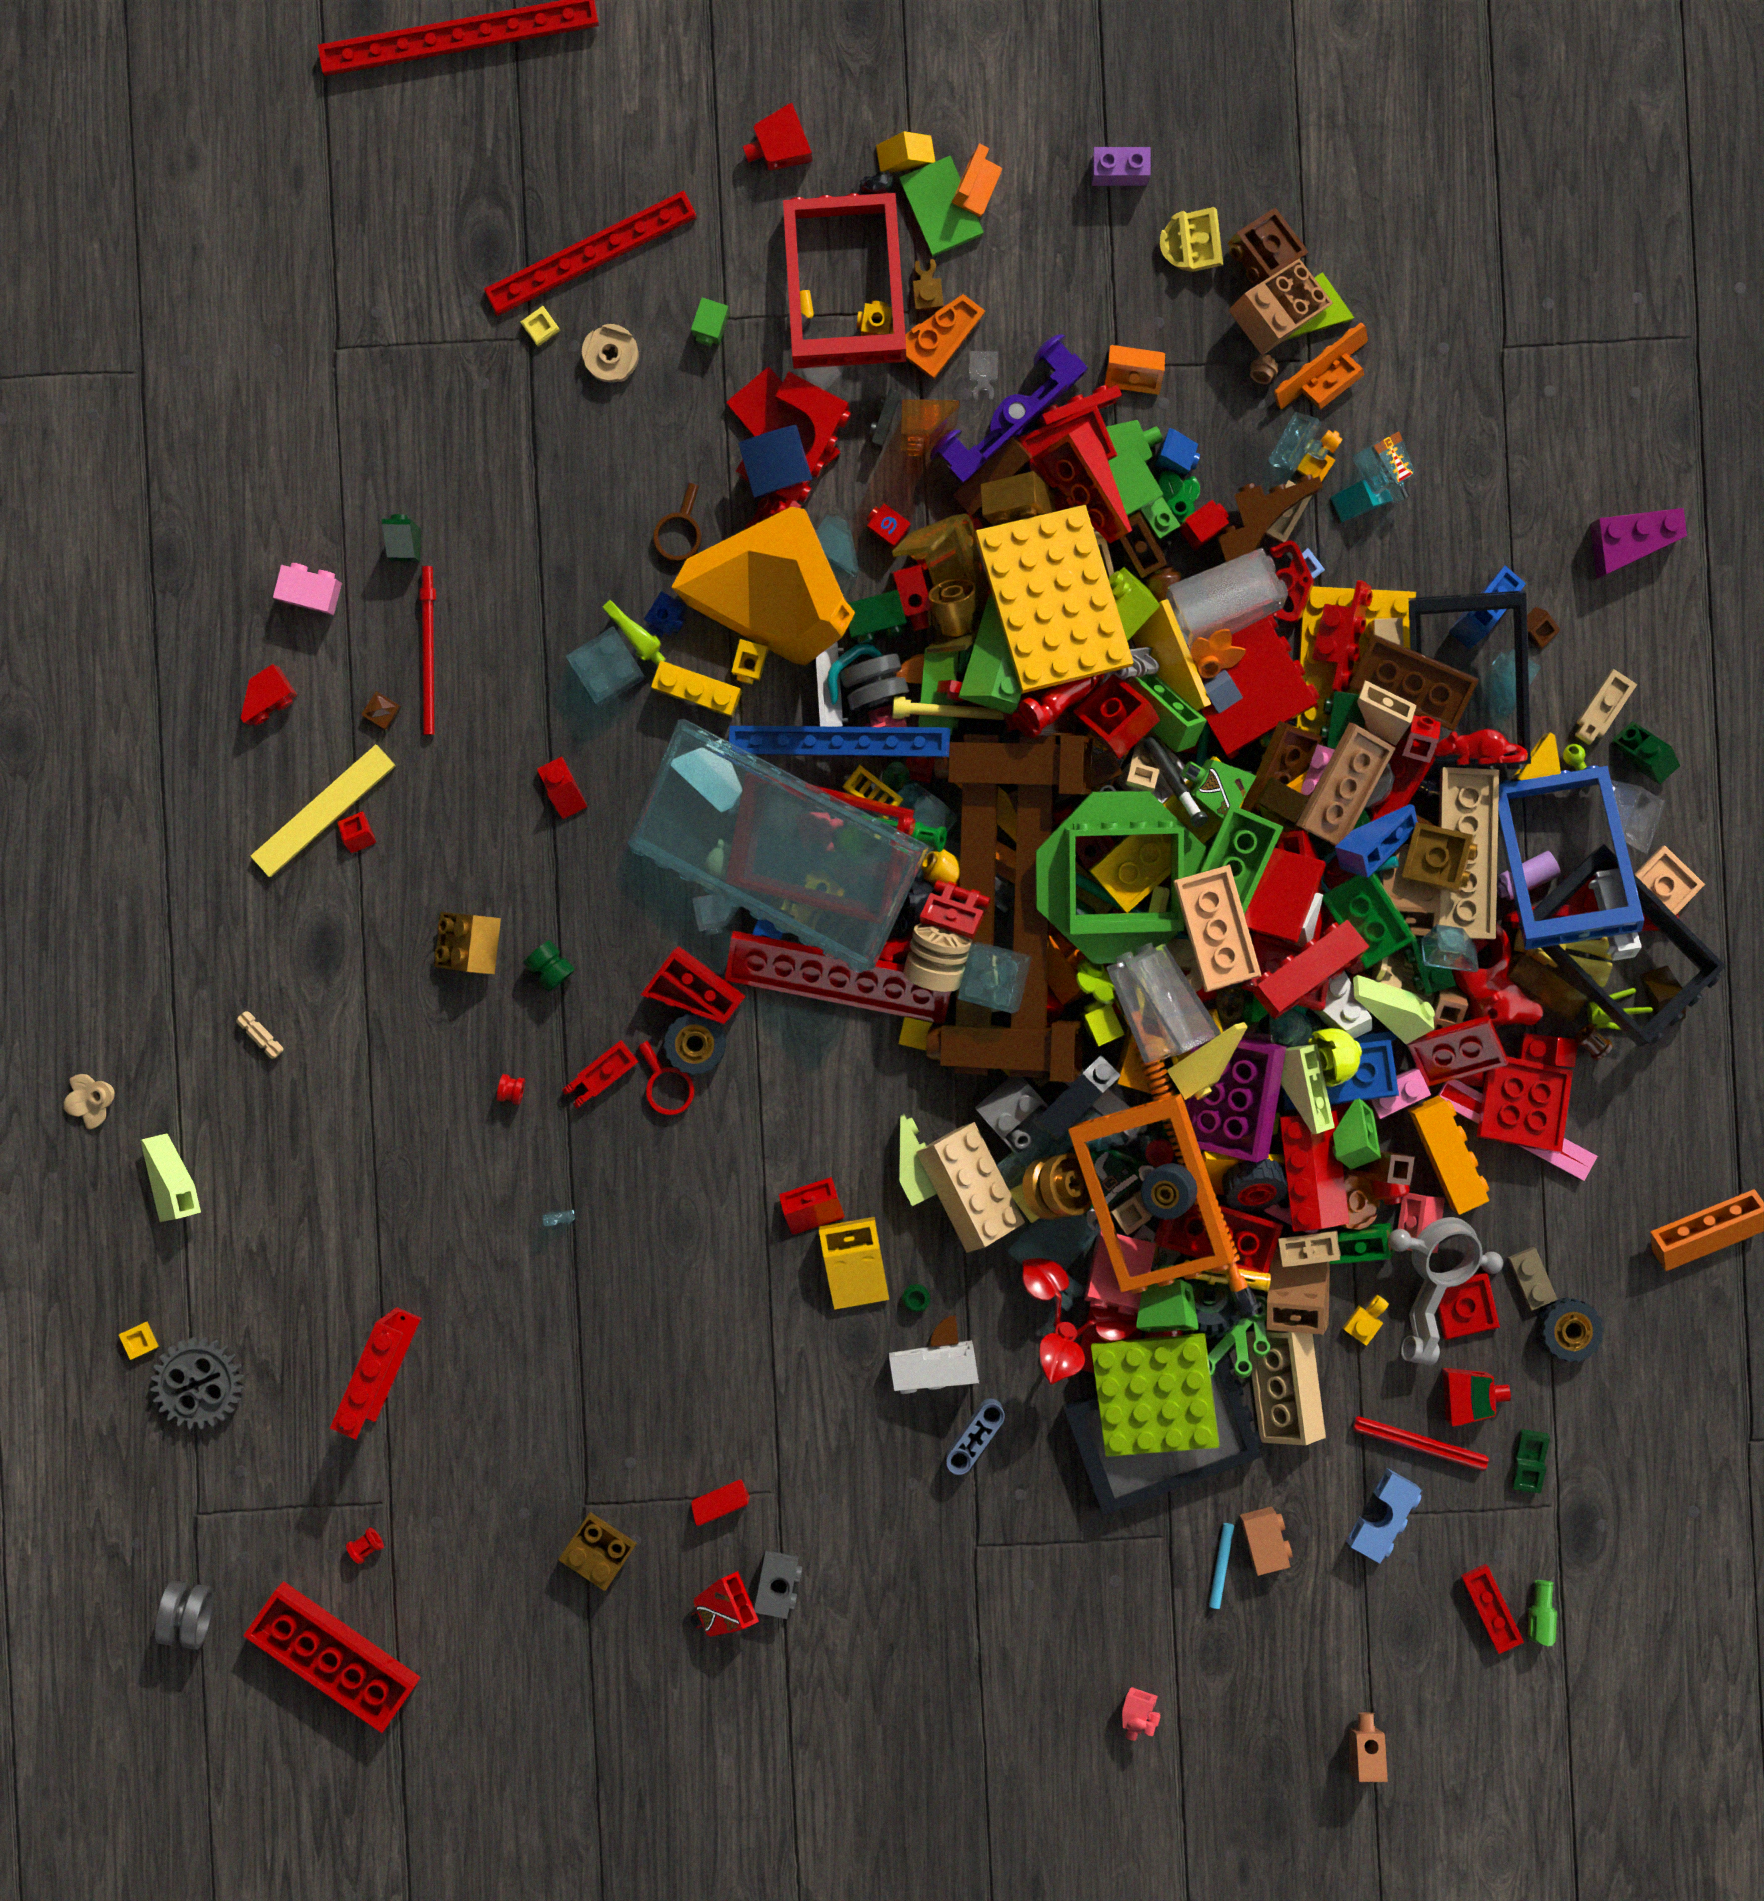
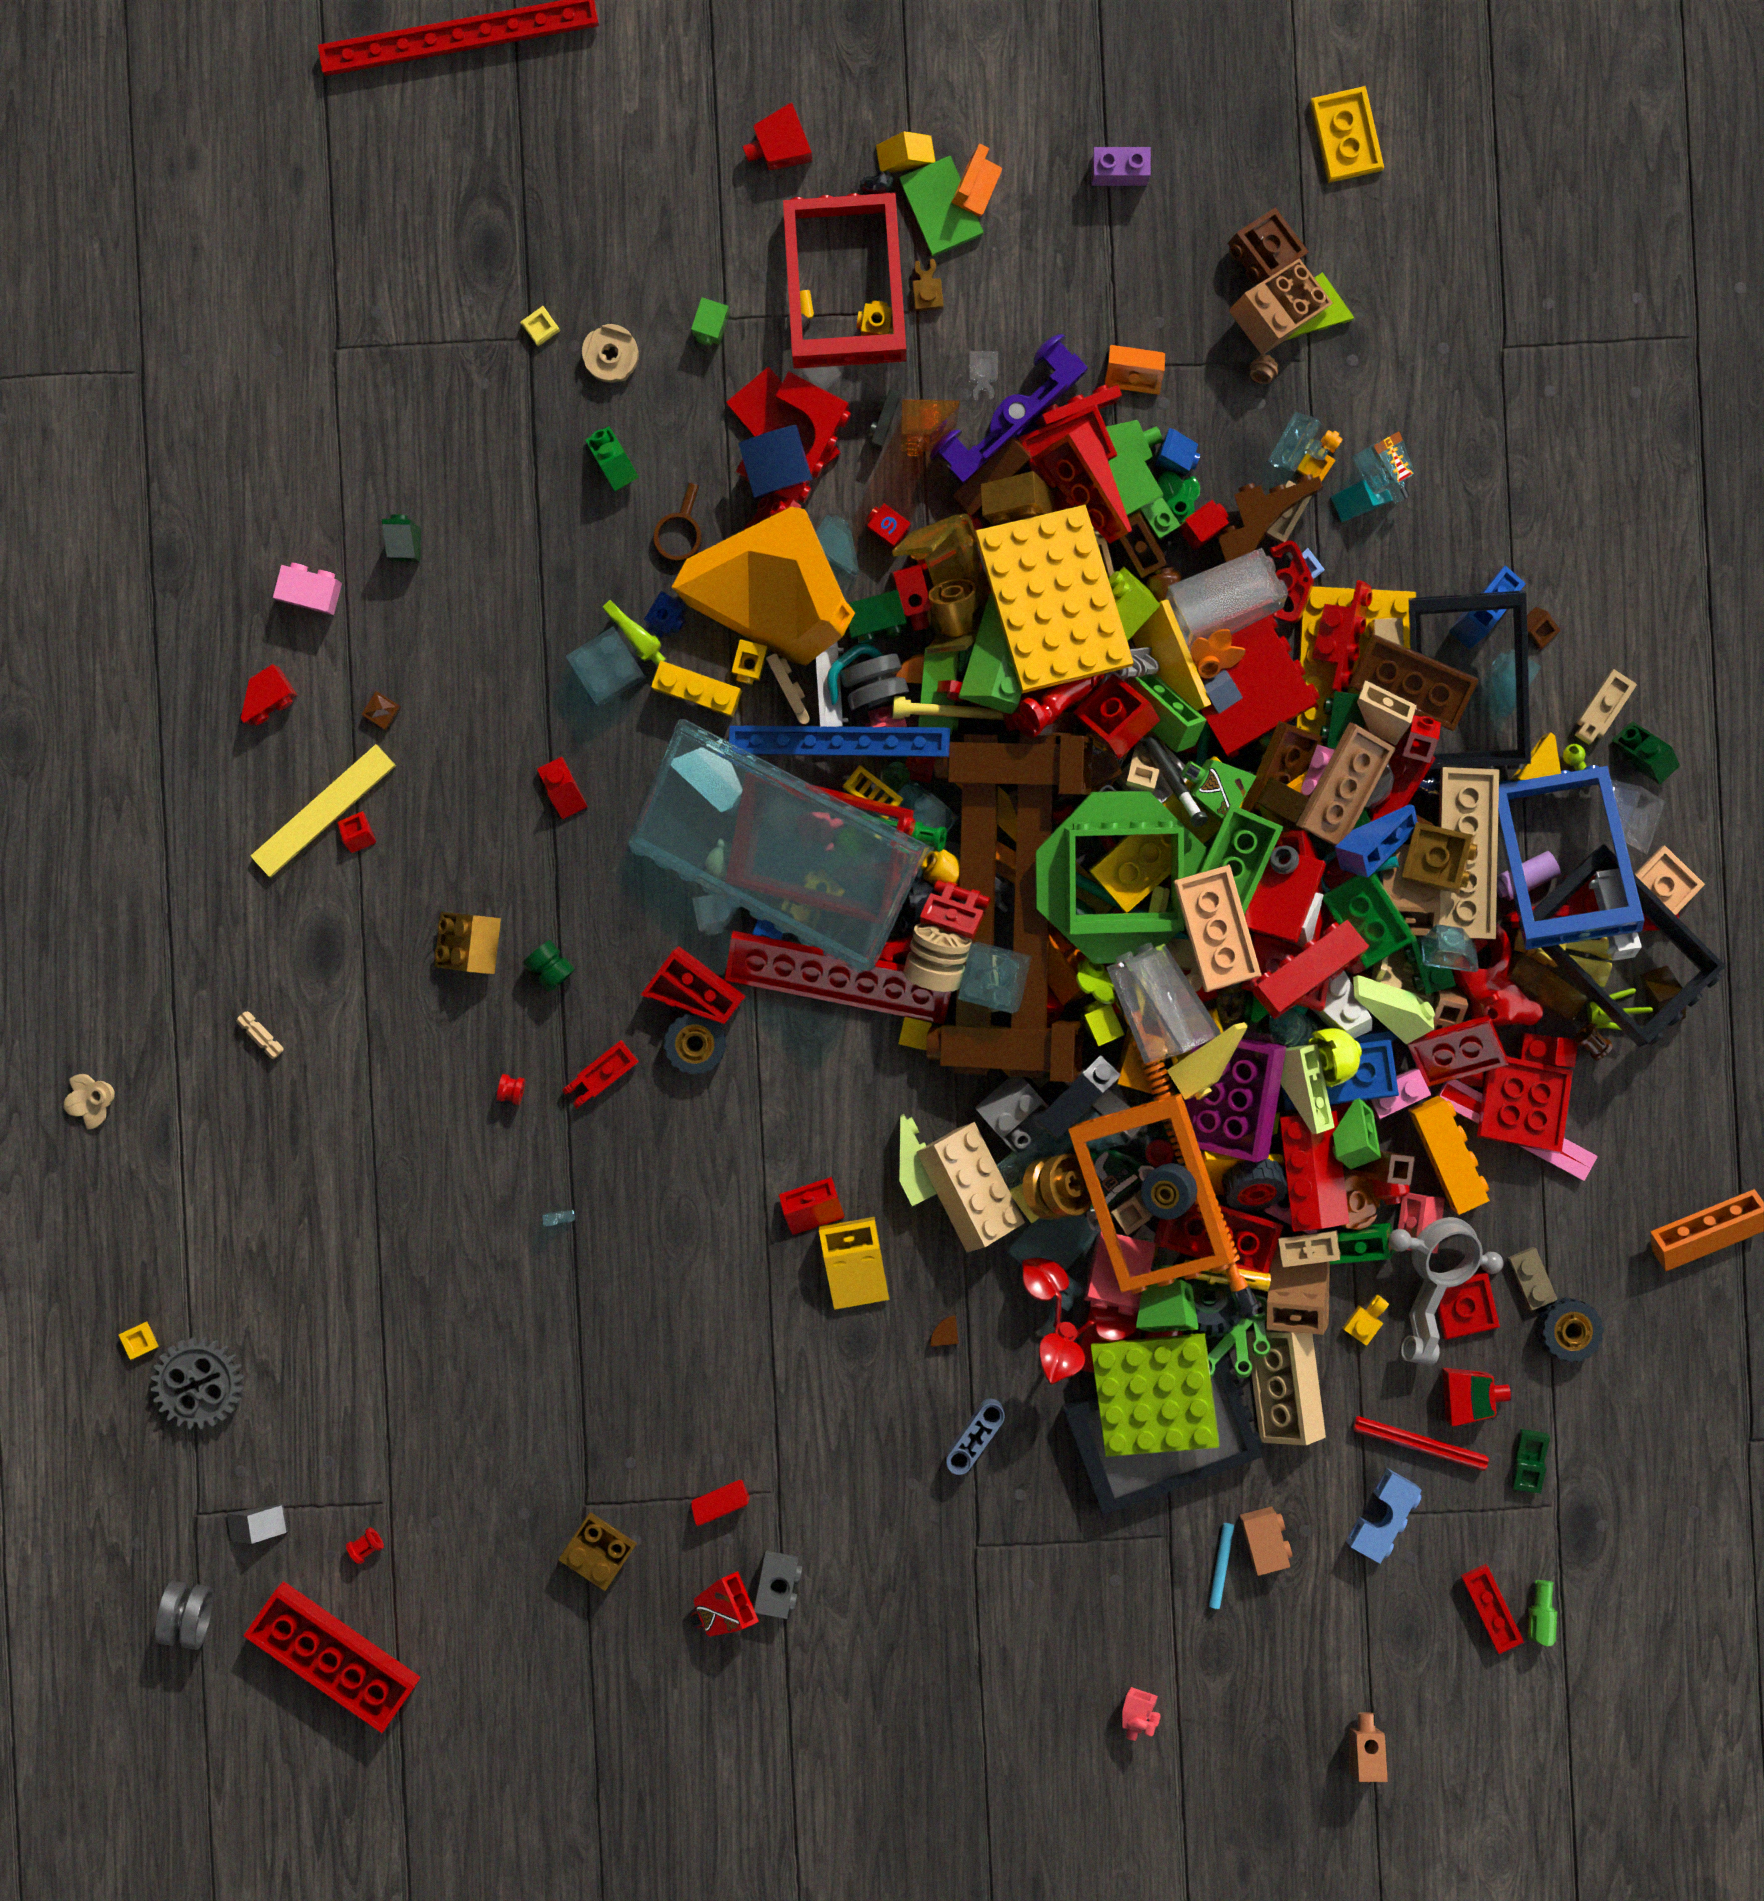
(169, 1179): yellowish green slope -> none
(257, 1524): none -> flat silver slope
(375, 1371): red panel -> none
(427, 596): red bar -> none
(590, 253): red tile -> none
(612, 458): none -> green slope
(658, 1069): red piece -> none
(792, 691): none -> tan hinge
(916, 1298): dark green plate -> none
(933, 1367): white wedge -> none
(938, 338): orange wing -> none
(1082, 842): red brick -> none
(1193, 240): light yellow slope -> none
(1280, 853): none -> dark grey plate
(1327, 374): orange bracket -> none
(1346, 134): none -> yellow tile
(1484, 745): red animal -> none
(1633, 536): magenta wedge -> none

